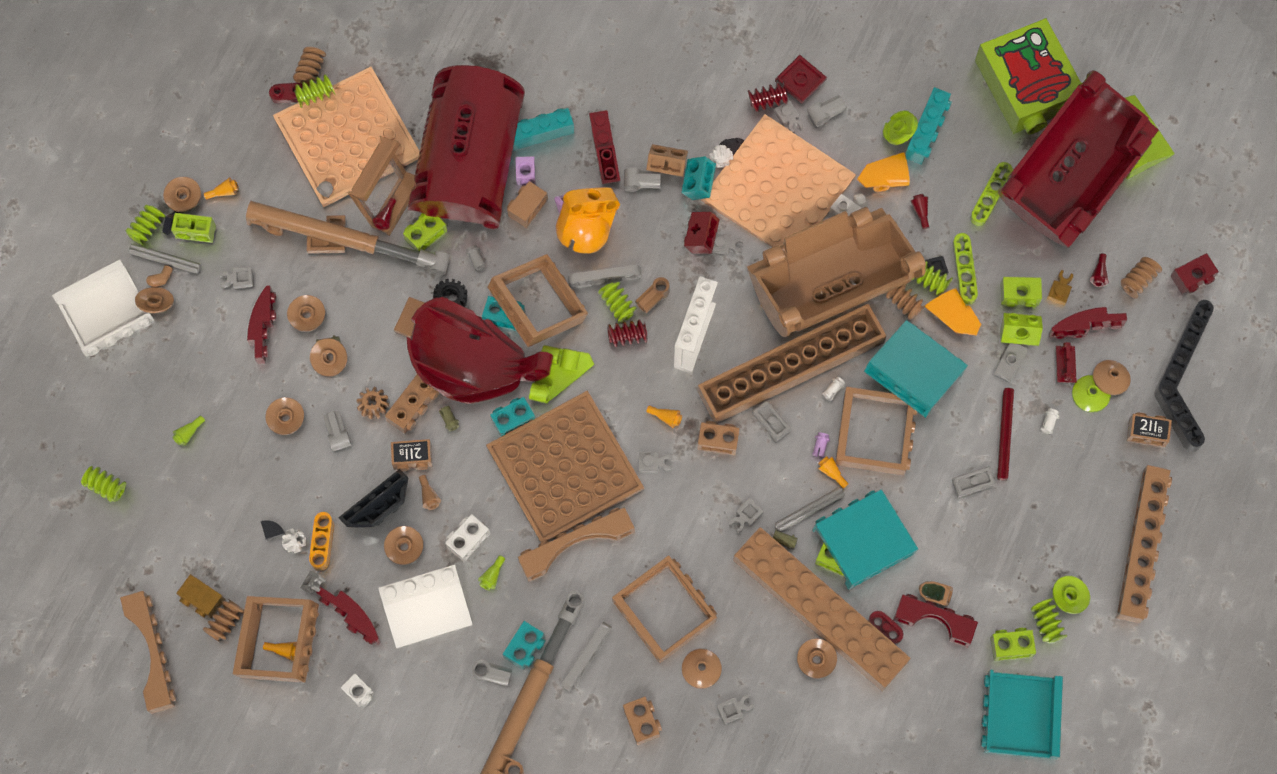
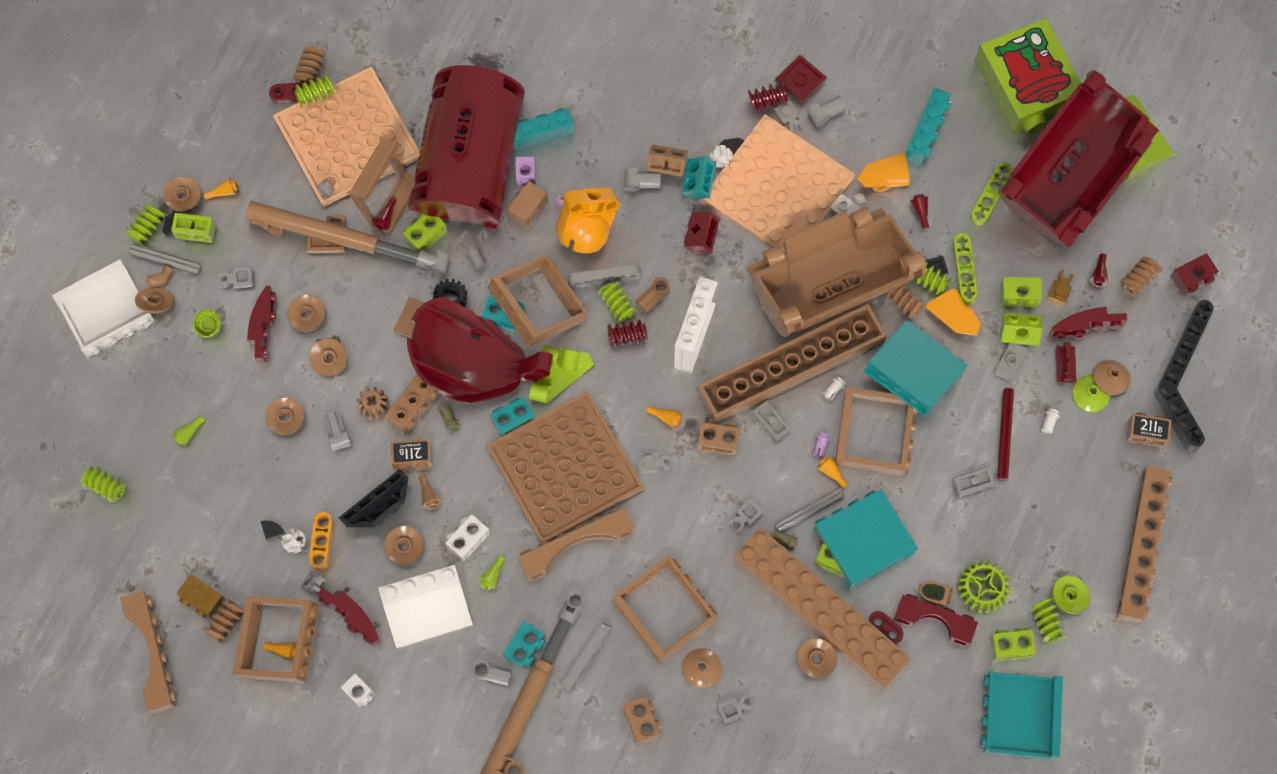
(207, 323): none -> lime hair
(604, 147): dark red slope -> none
(900, 127): lime tile -> none
(990, 589): none -> lime gear

